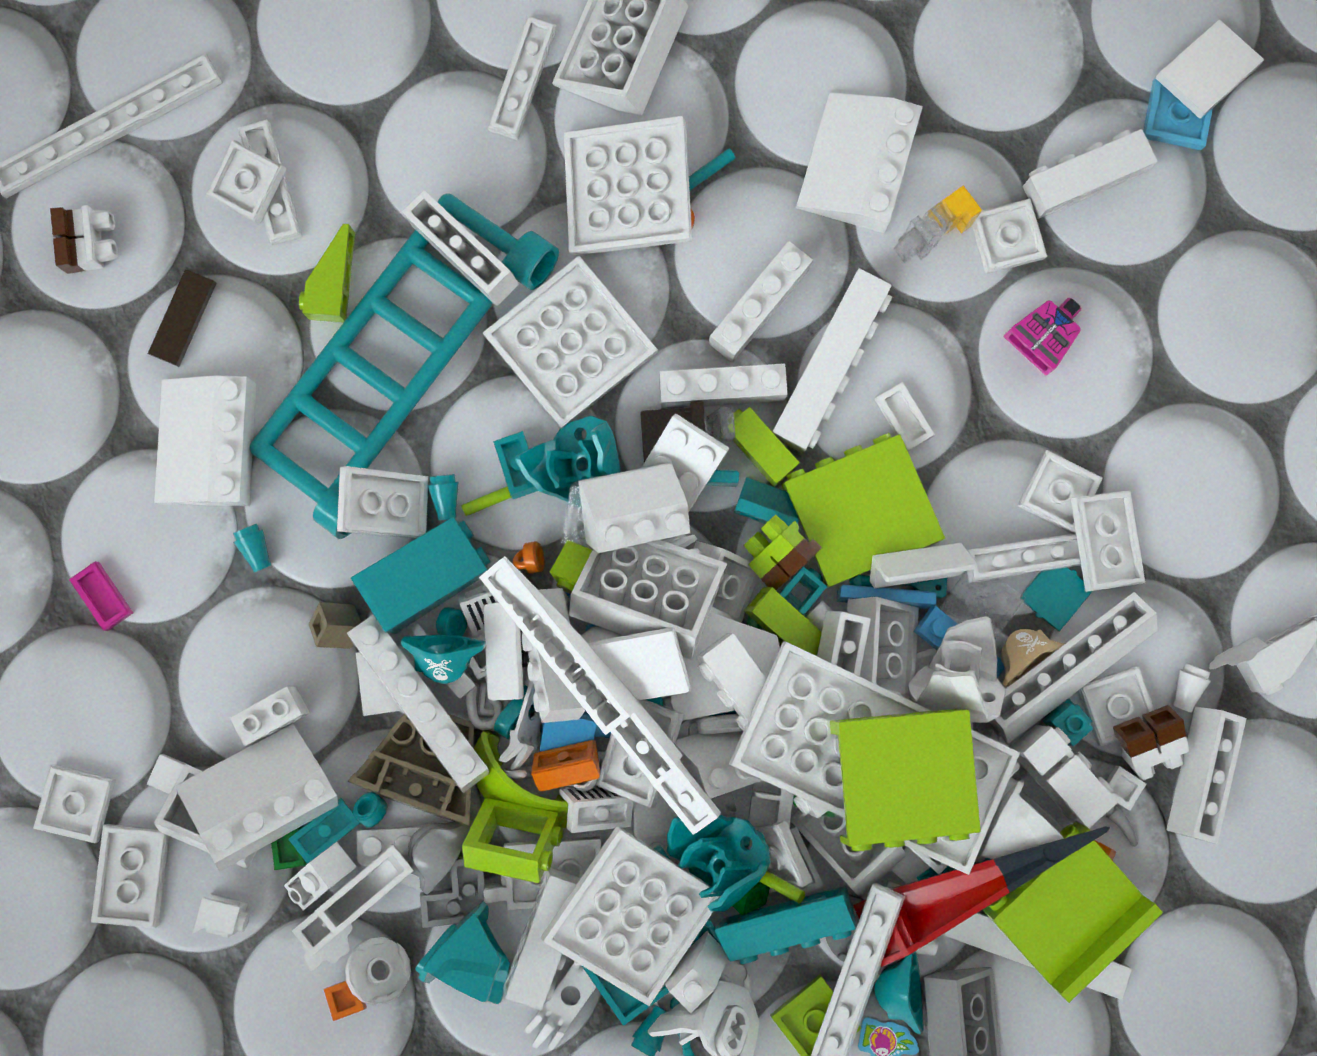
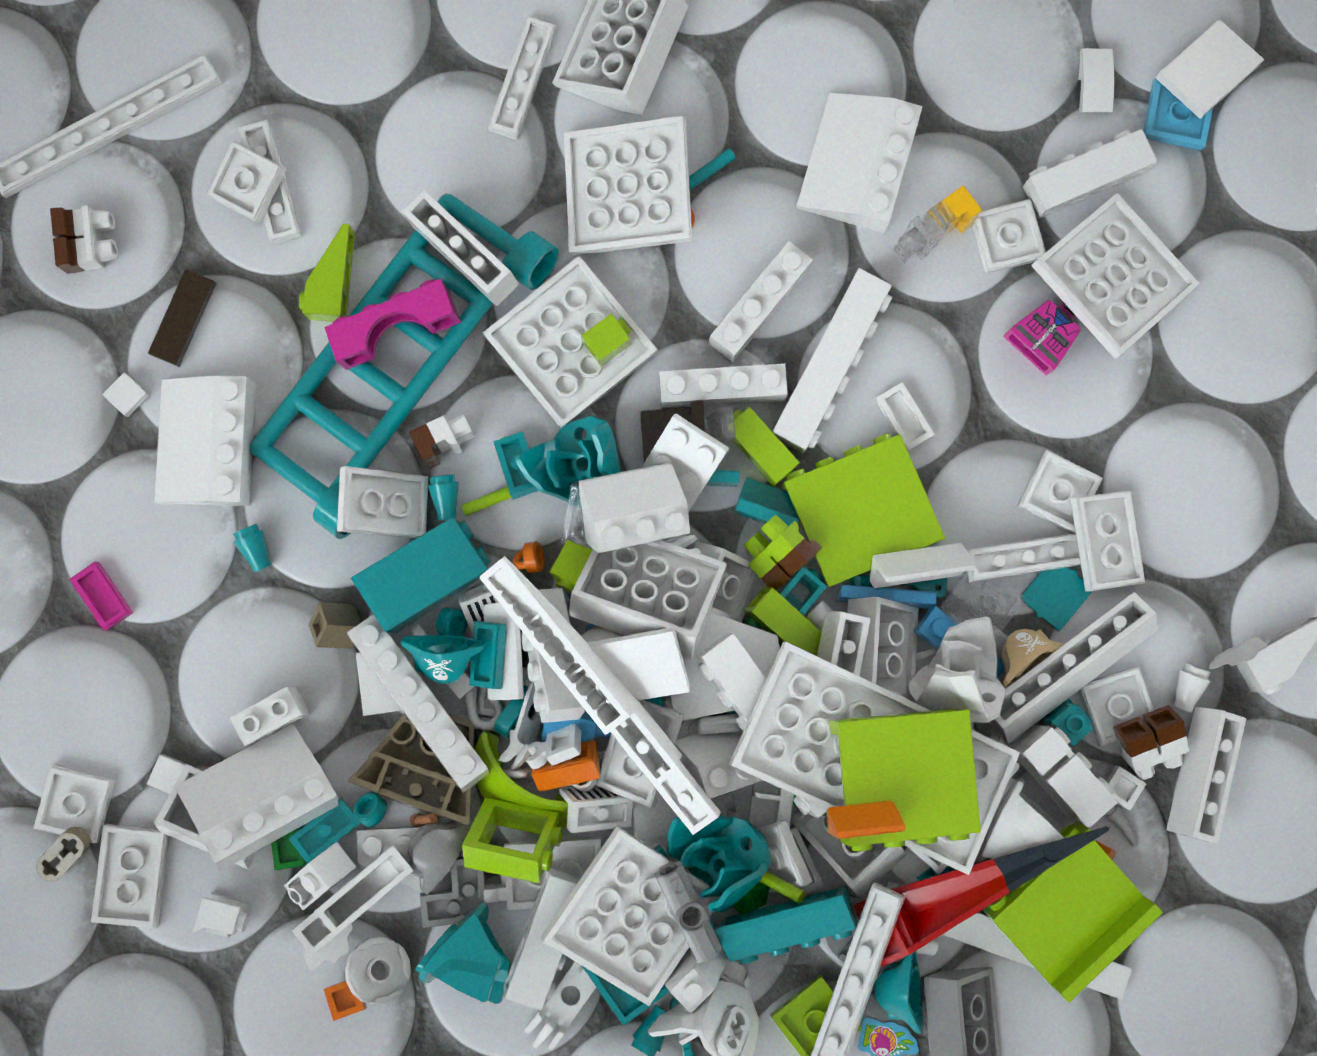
(59, 850): none -> beam
(125, 394): none -> white tile
(356, 337): none -> dark pink arch
(419, 819): none -> nougat piece
(439, 437): none -> white hips
(488, 664): none -> teal tile
(558, 747): none -> white plate
(607, 339): none -> lime brick
(681, 896): none -> light grey piece
(864, 819): none -> orange slope
(1097, 80): none -> white slope
(1115, 275): none -> white plate

